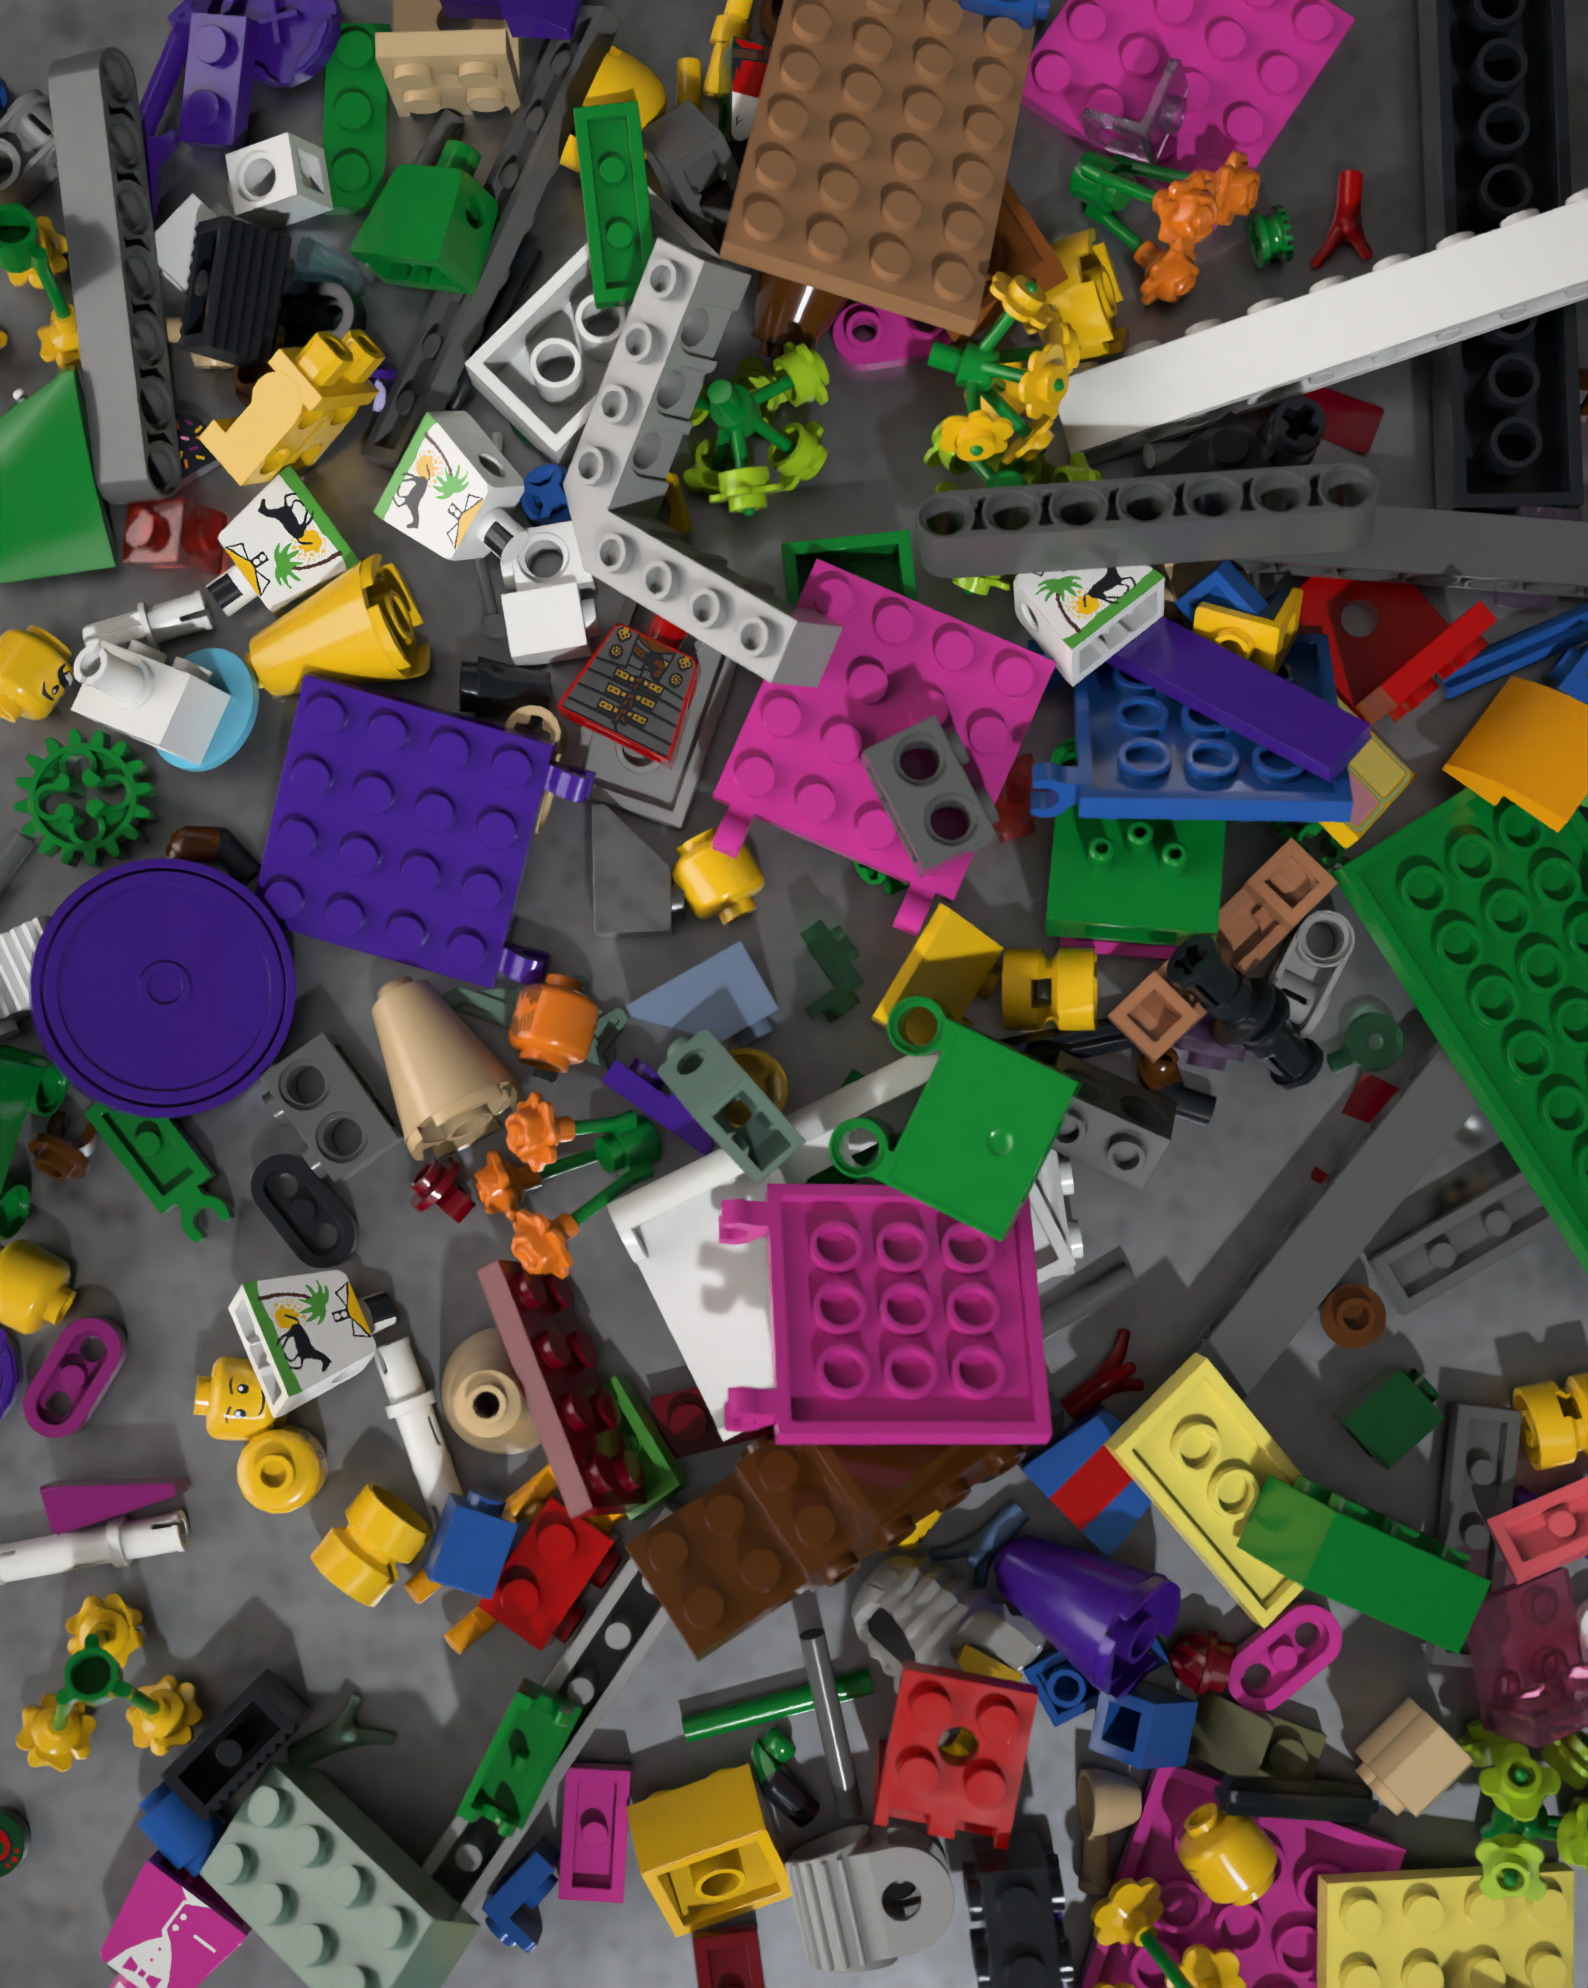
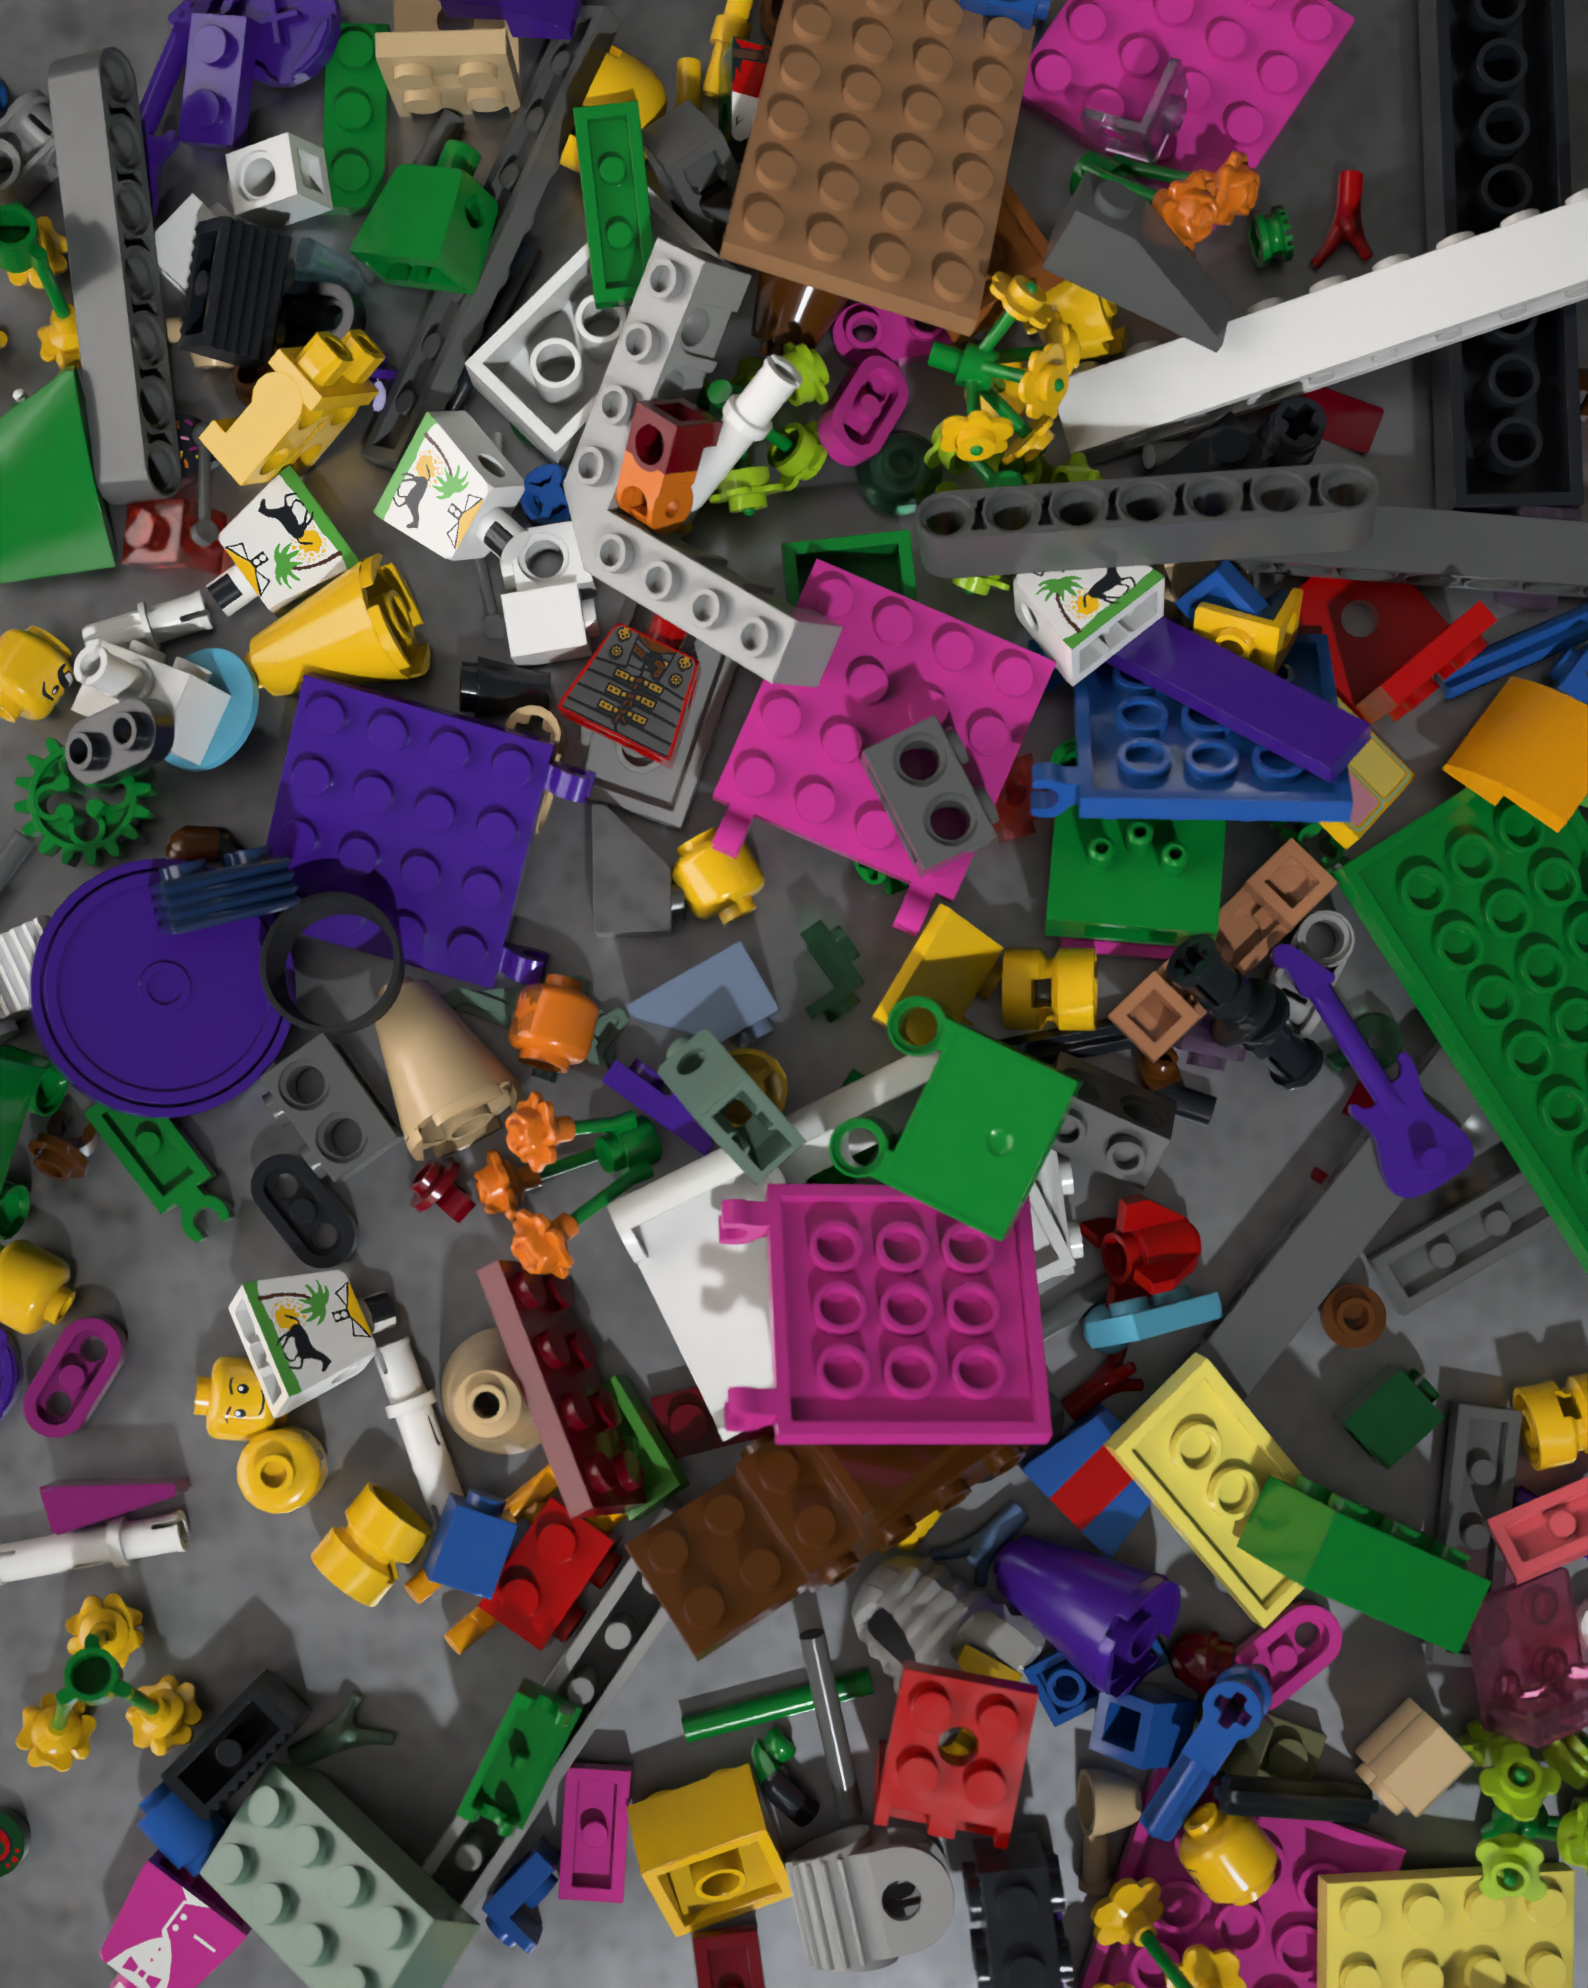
(120, 741): none -> black plate
(204, 531): none -> dark grey hinge
(247, 888): none -> dark blue brick
(286, 931): none -> black tyre
(664, 461): none -> leg
(744, 421): none -> white pin
(863, 411): none -> dark pink plate
(907, 487): none -> clear green cone
(1133, 258): none -> dark grey slope
(1134, 1320): none -> medium azure plate
(1144, 1248): none -> red brick
(1208, 1747): none -> blue connector
(1412, 1140): none -> dark purple piece

